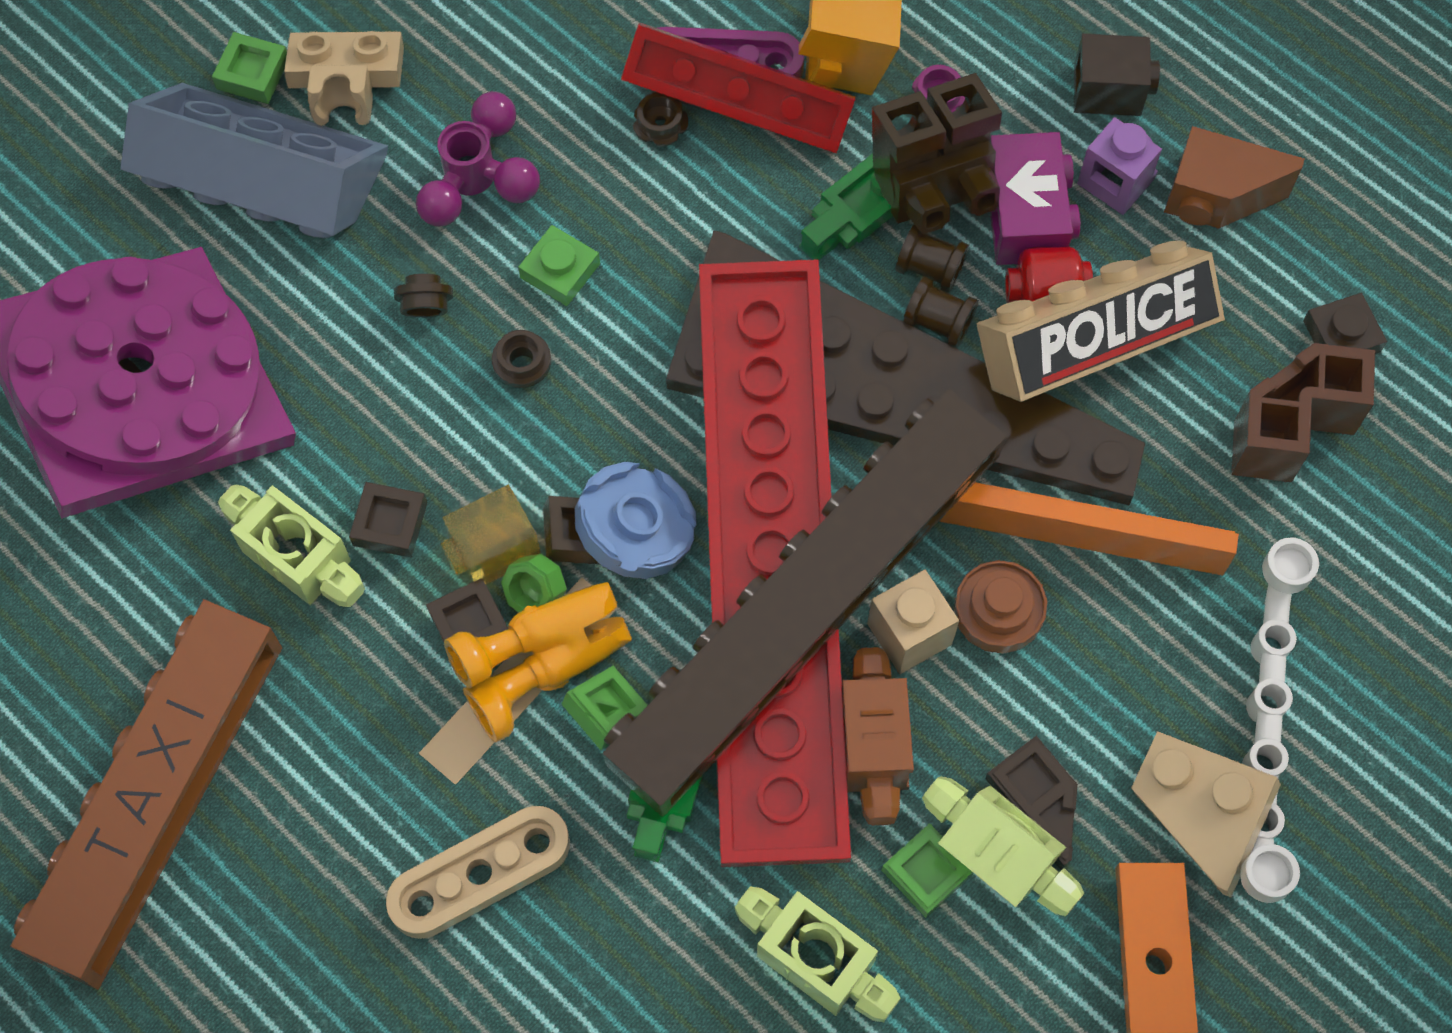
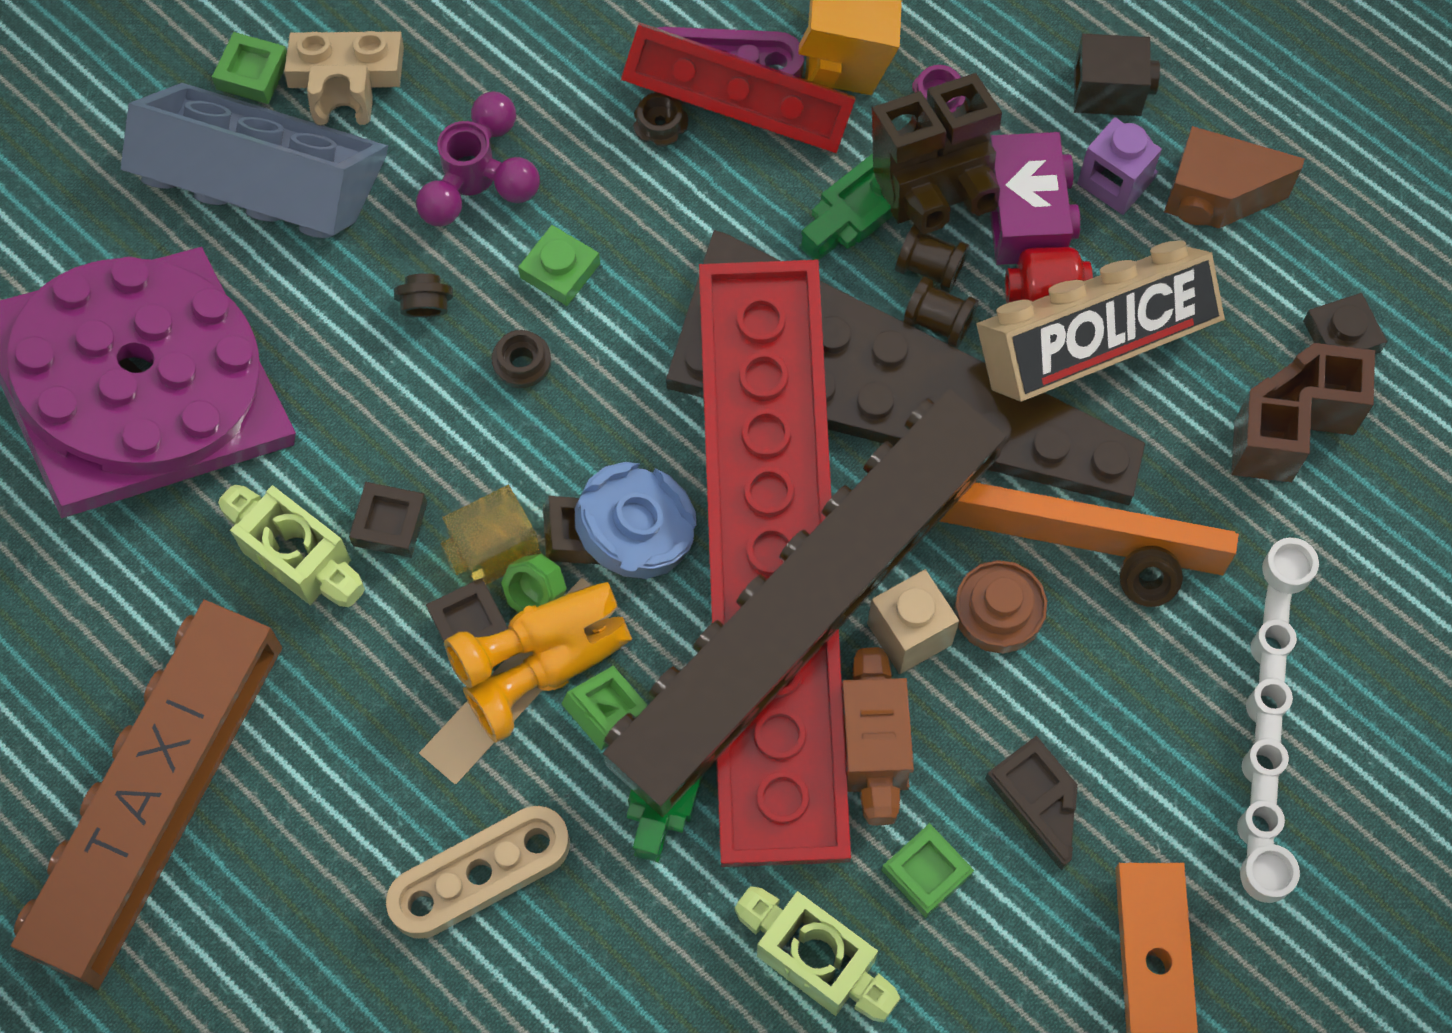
(1002, 845): yellowish green piece -> none
(1151, 592): none -> dark brown plate
(1206, 804): tan wing -> none

